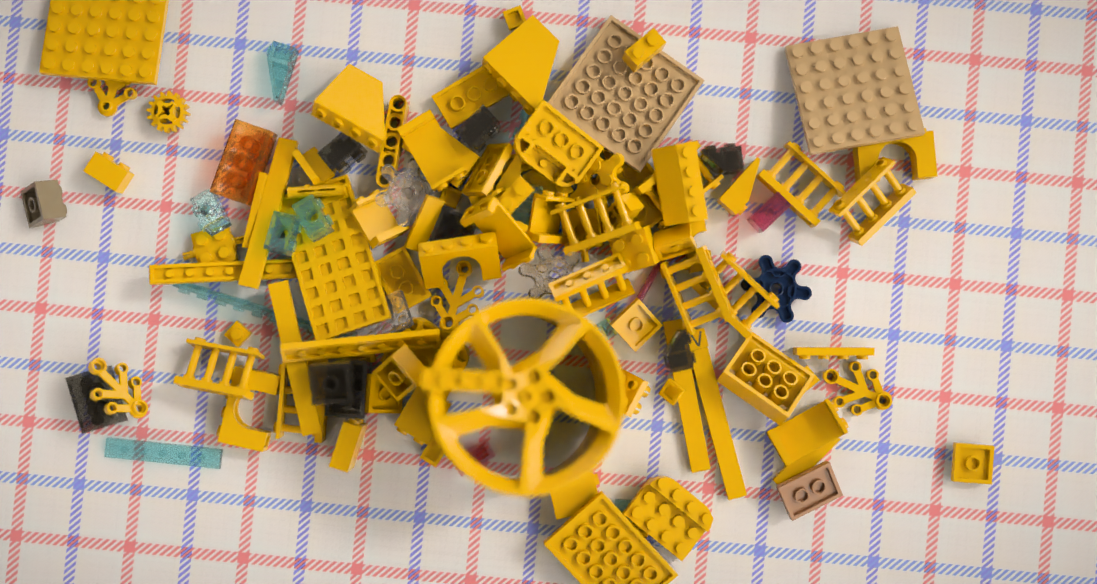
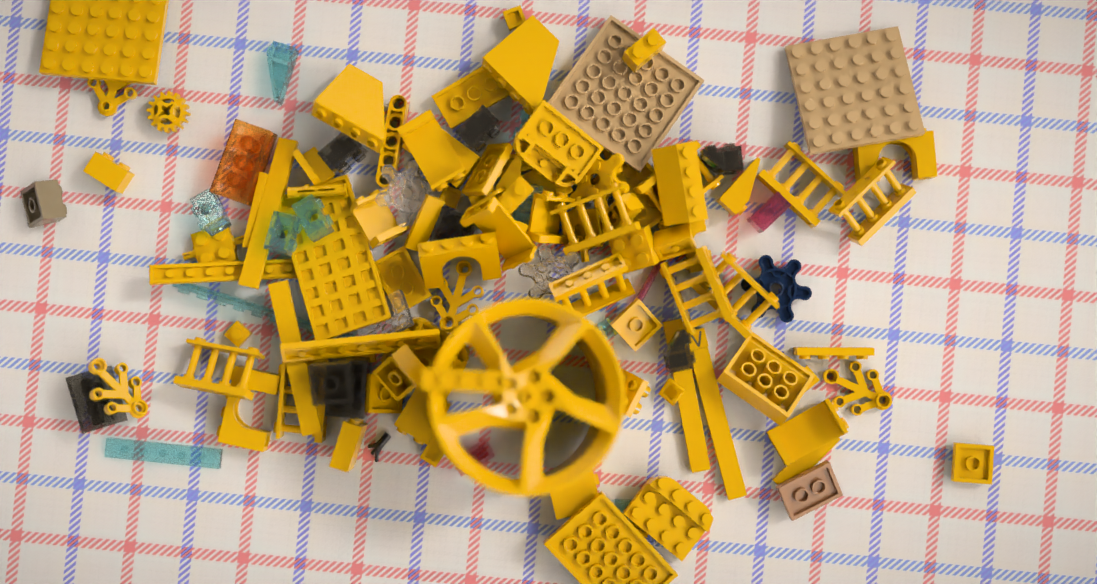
(379, 445): none -> black bar

